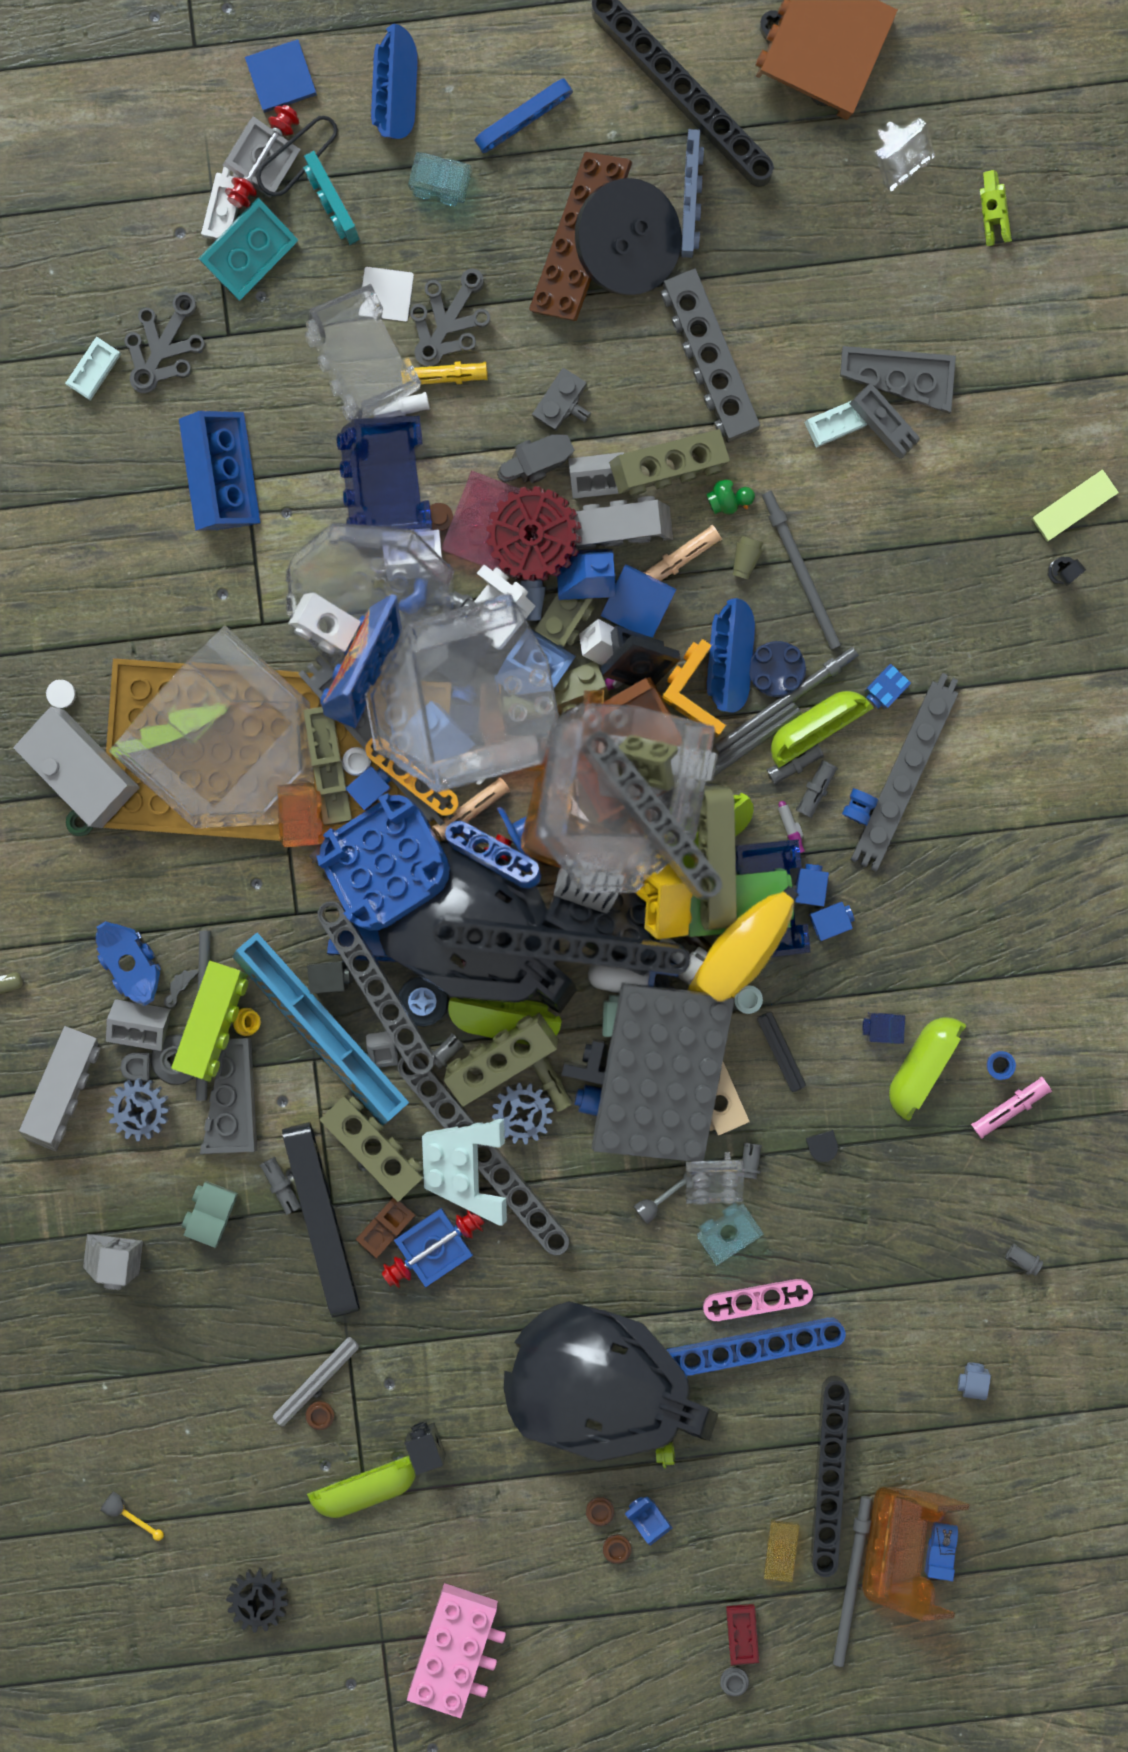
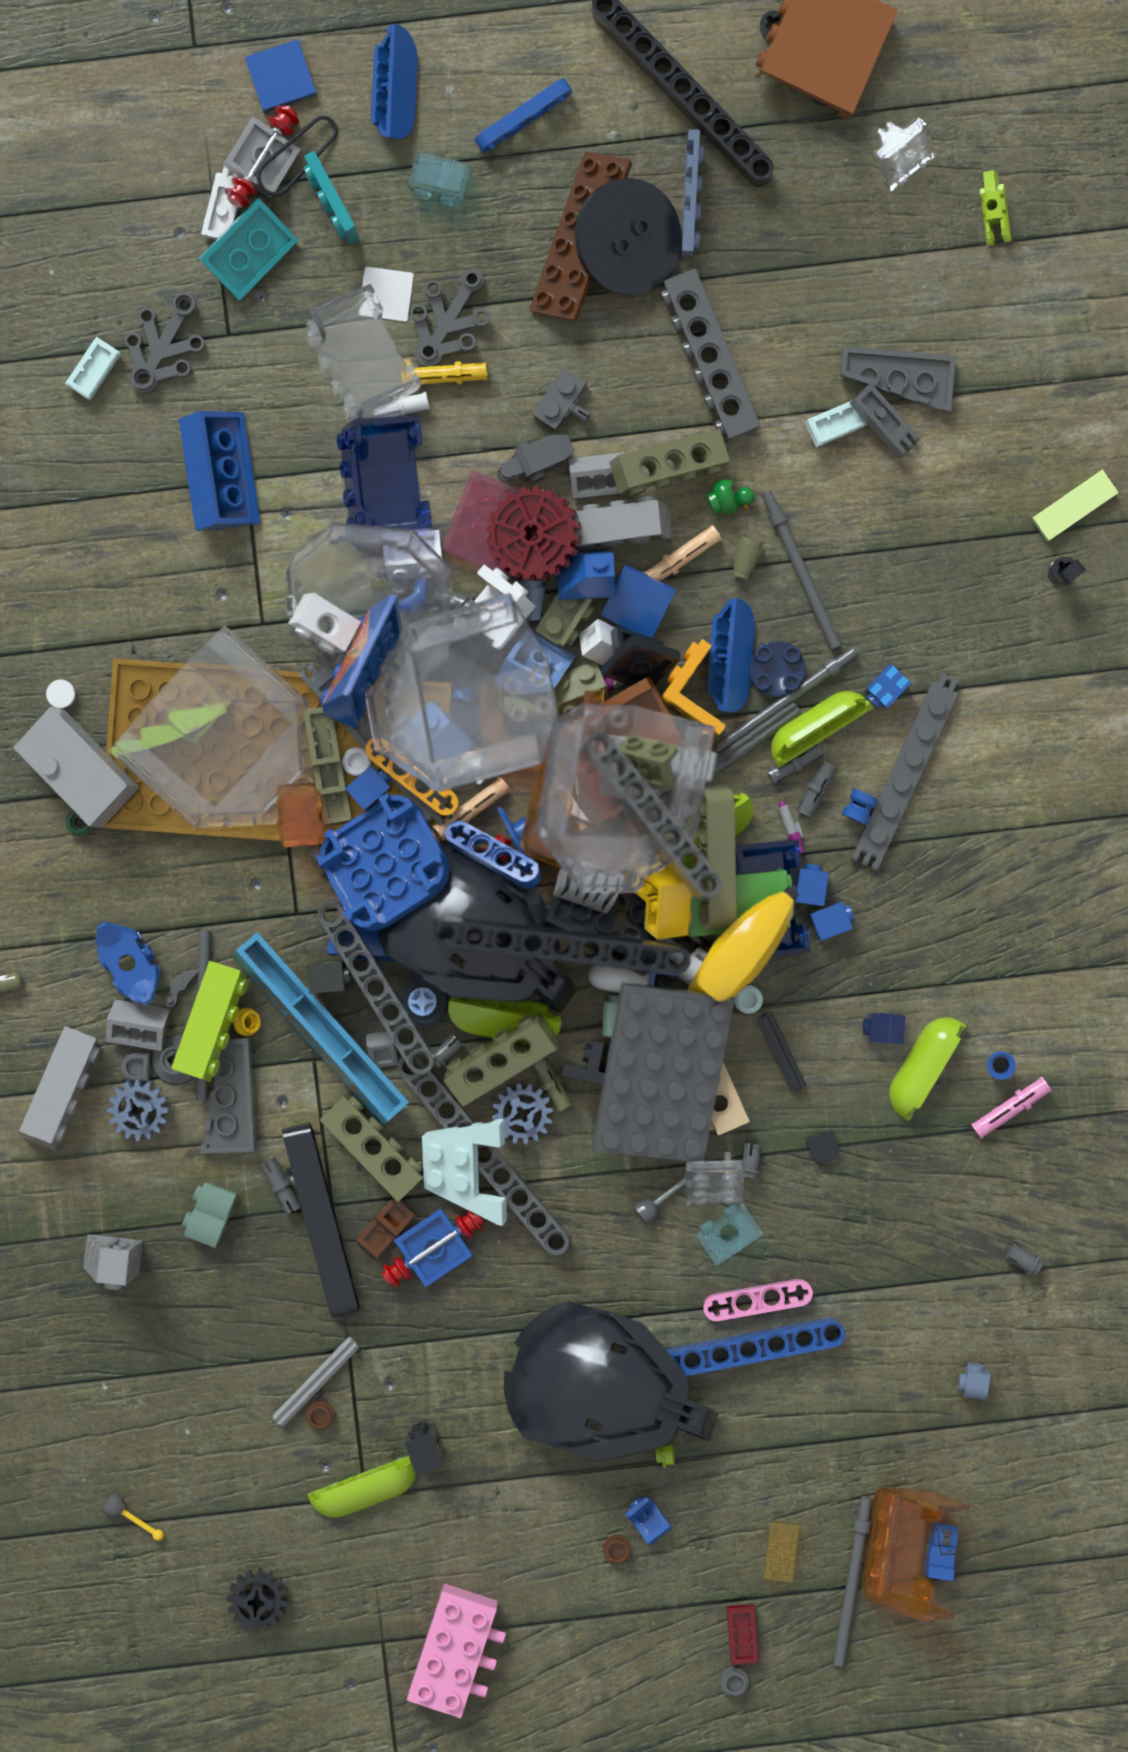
(441, 516): reddish brown plate -> none
(588, 1099): blue brick -> none
(600, 1511): reddish brown plate -> none
(833, 1489): black beam -> none

